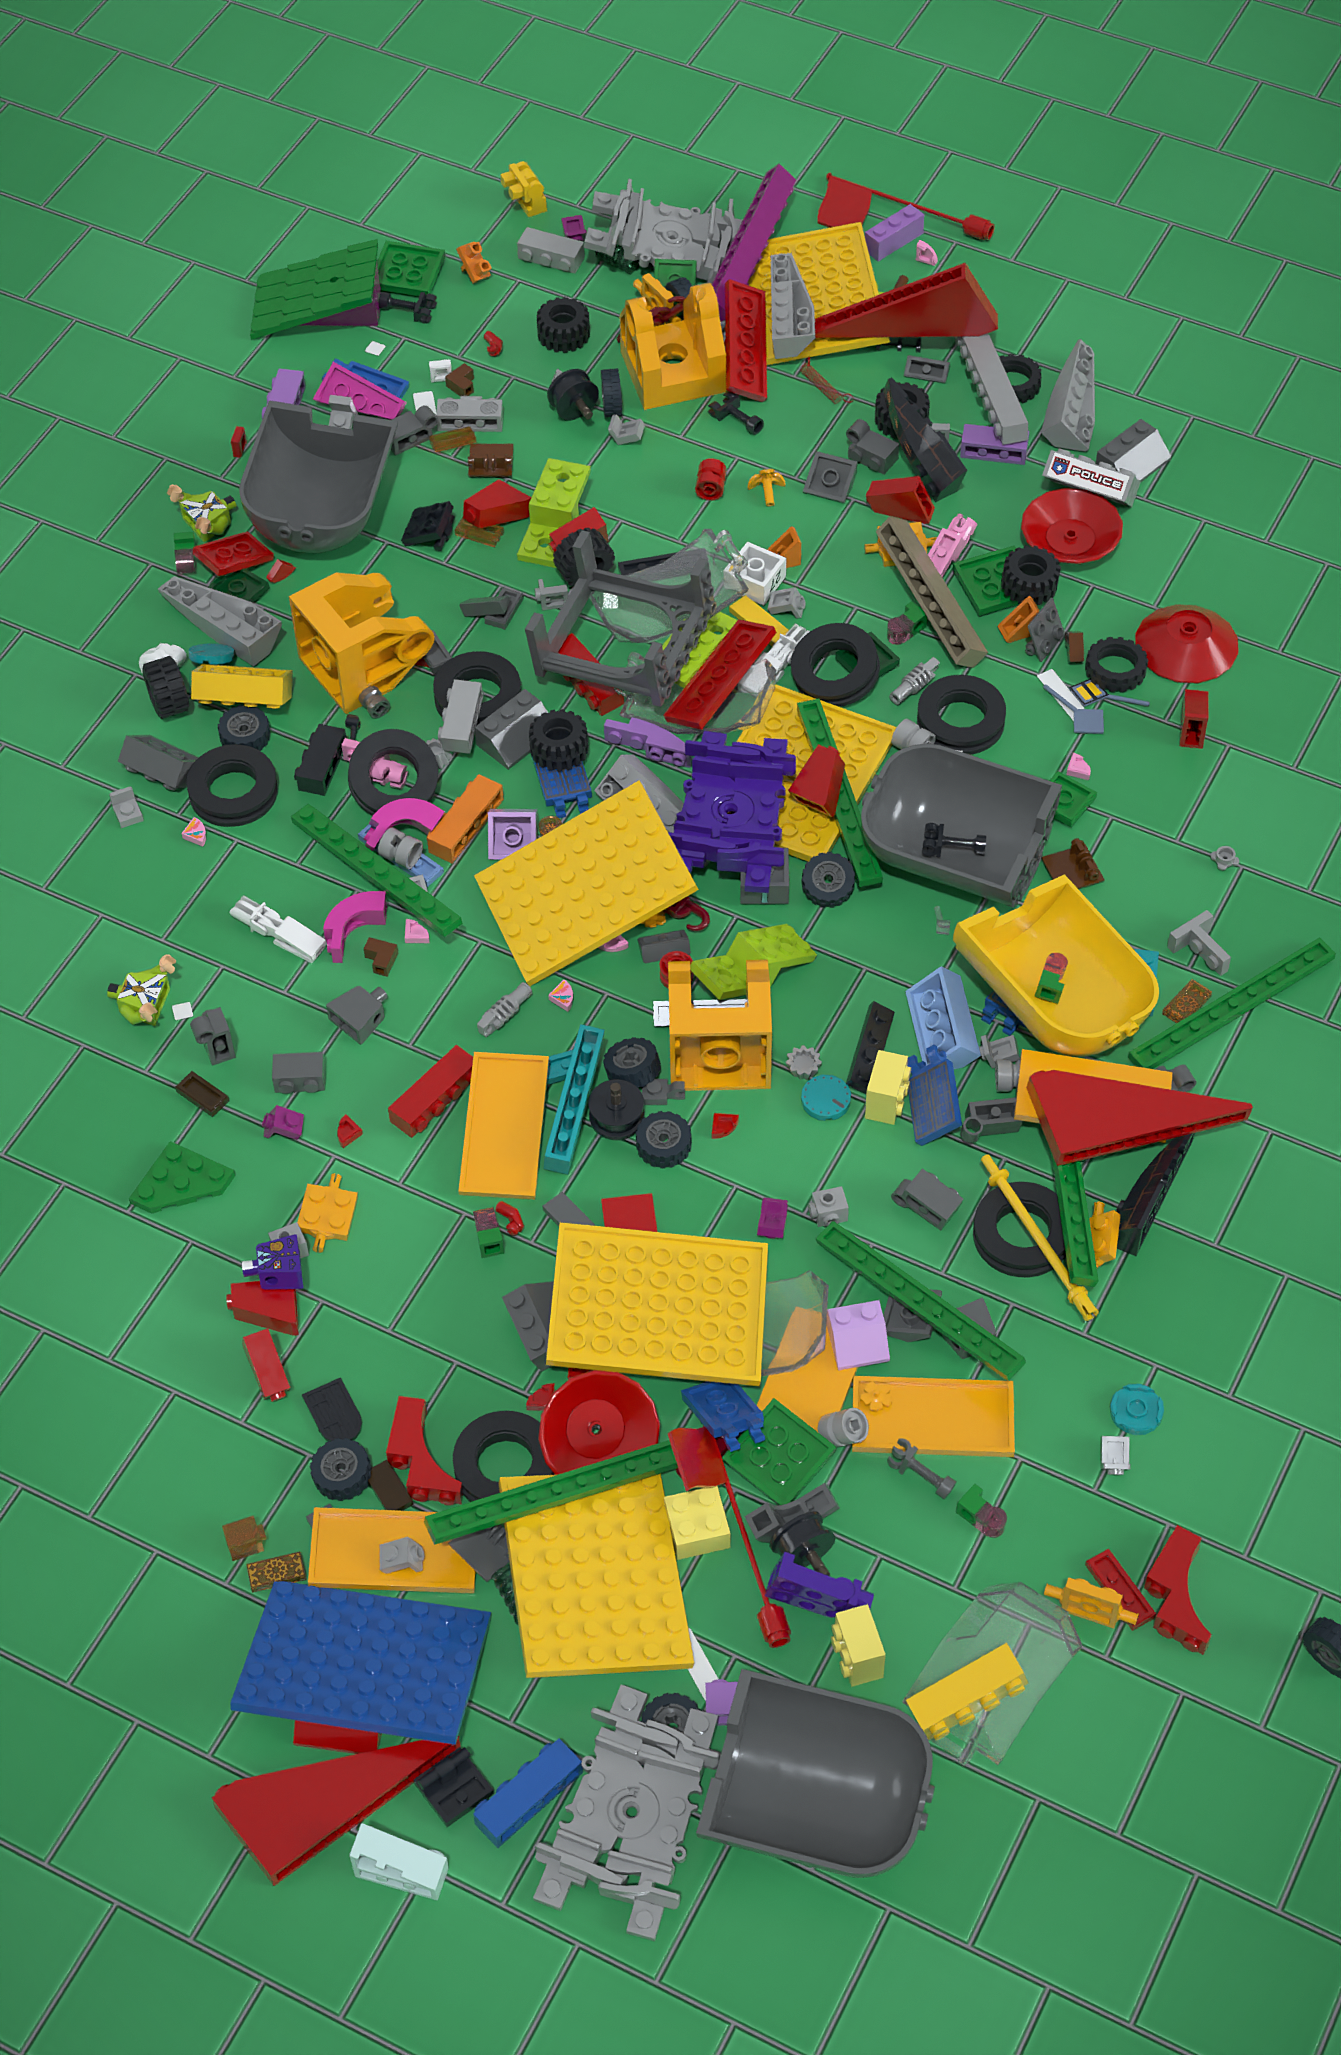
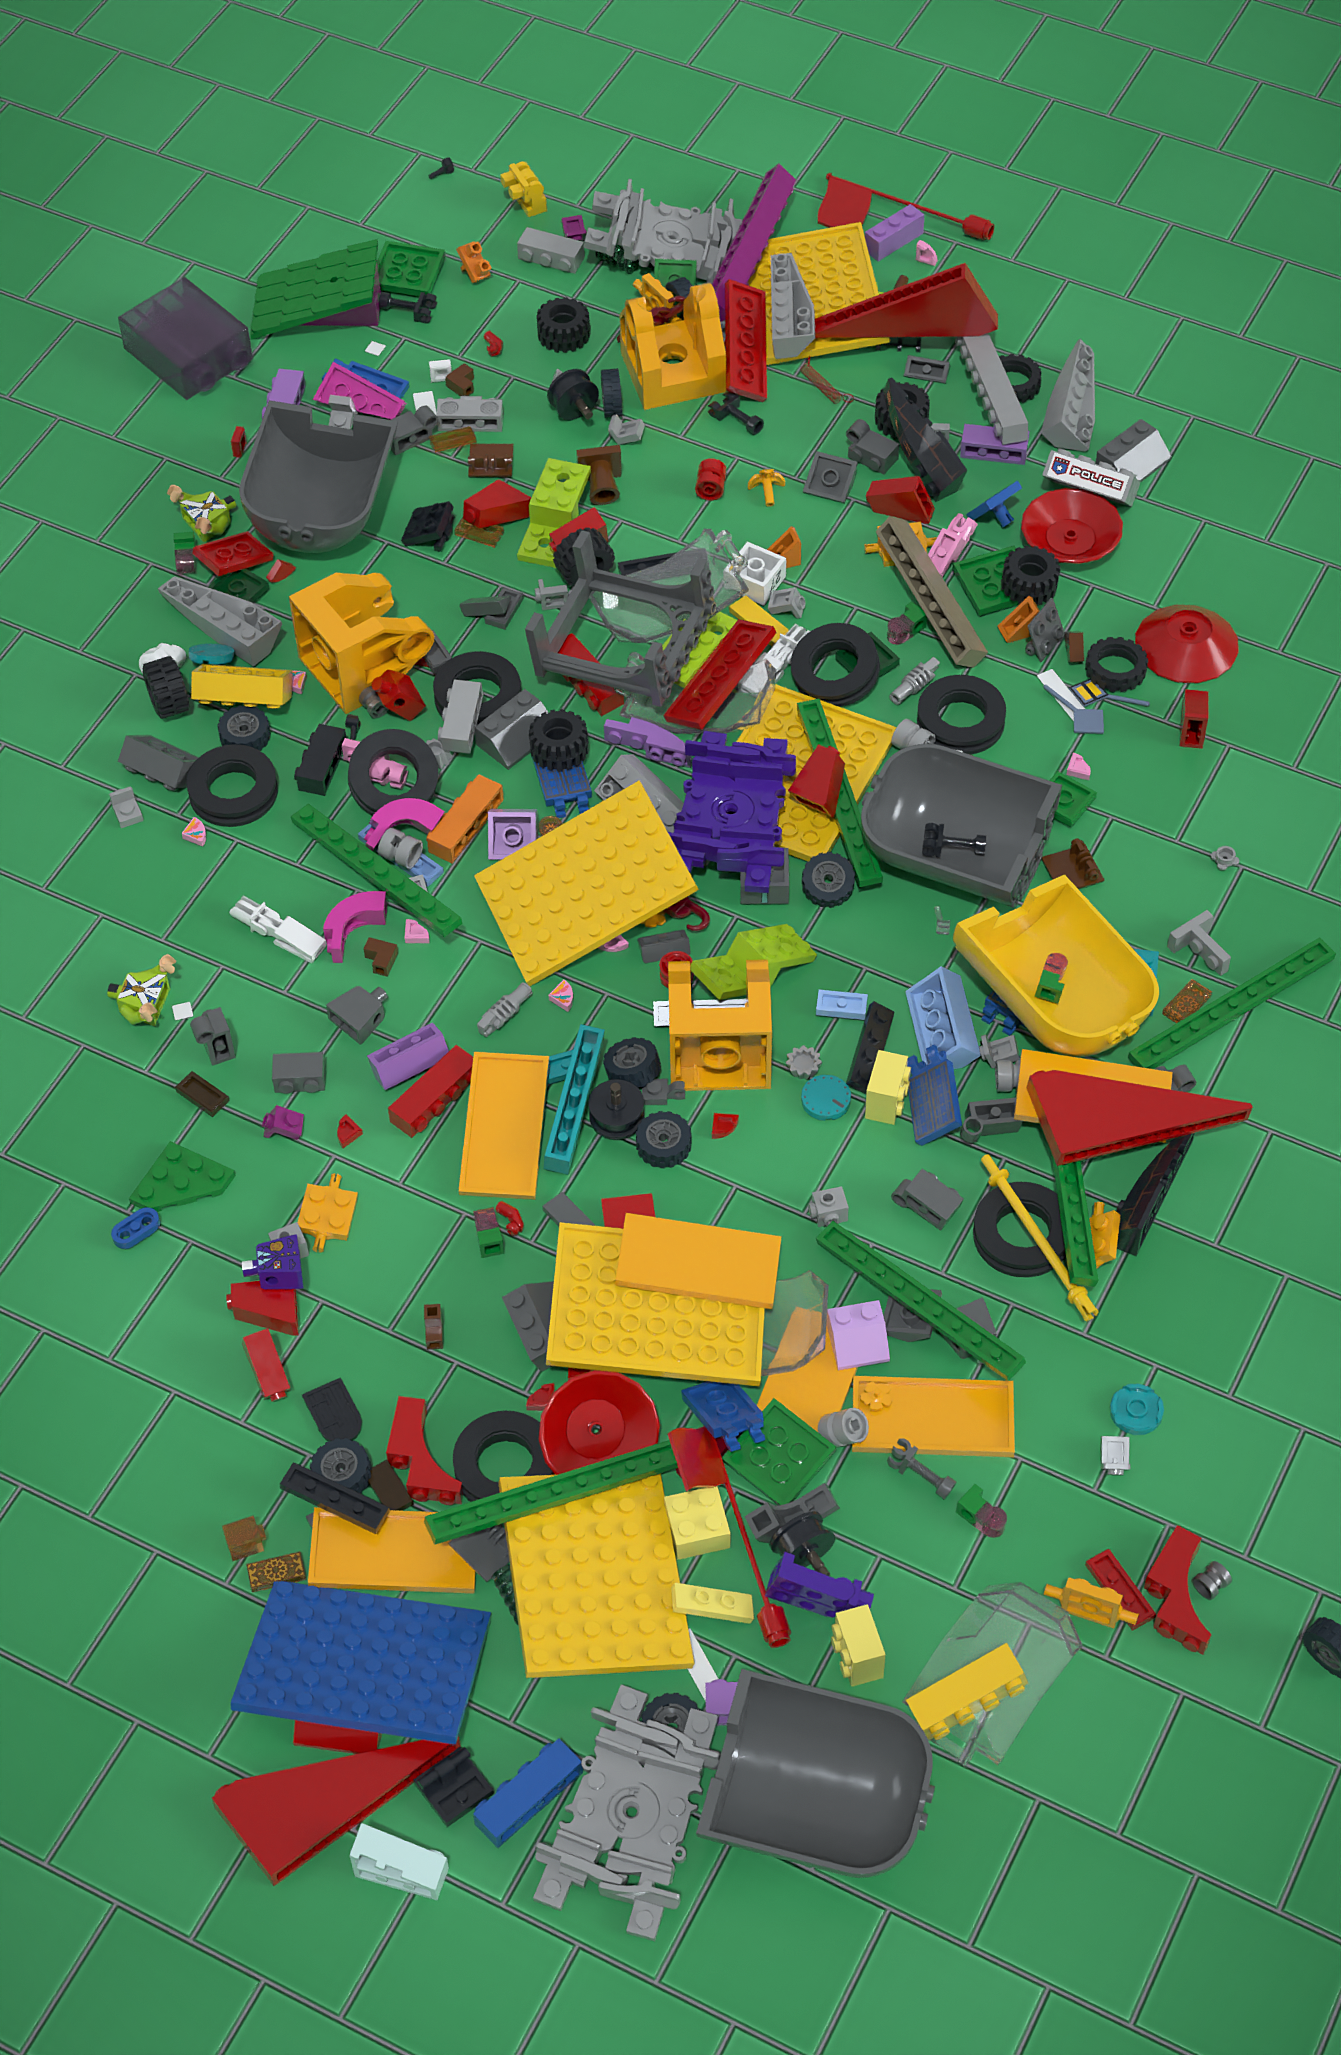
(134, 1228): none -> blue plate
(186, 338): none -> clear purple brick
(298, 681): none -> tile
(334, 1498): none -> black plate
(394, 689): none -> red torso
(401, 1555): light grey bracket -> none
(408, 1056): none -> medium lavender brick
(433, 1326): none -> reddish brown piece
(447, 167): none -> black hand
(605, 466): none -> reddish brown plant
(698, 1261): none -> light orange tile
(712, 1603): none -> light yellow plate
(772, 1218): magenta bracket -> none
(841, 1004): none -> light blue plate
(996, 505): none -> blue tile
(1212, 1580): none -> flat silver wheel

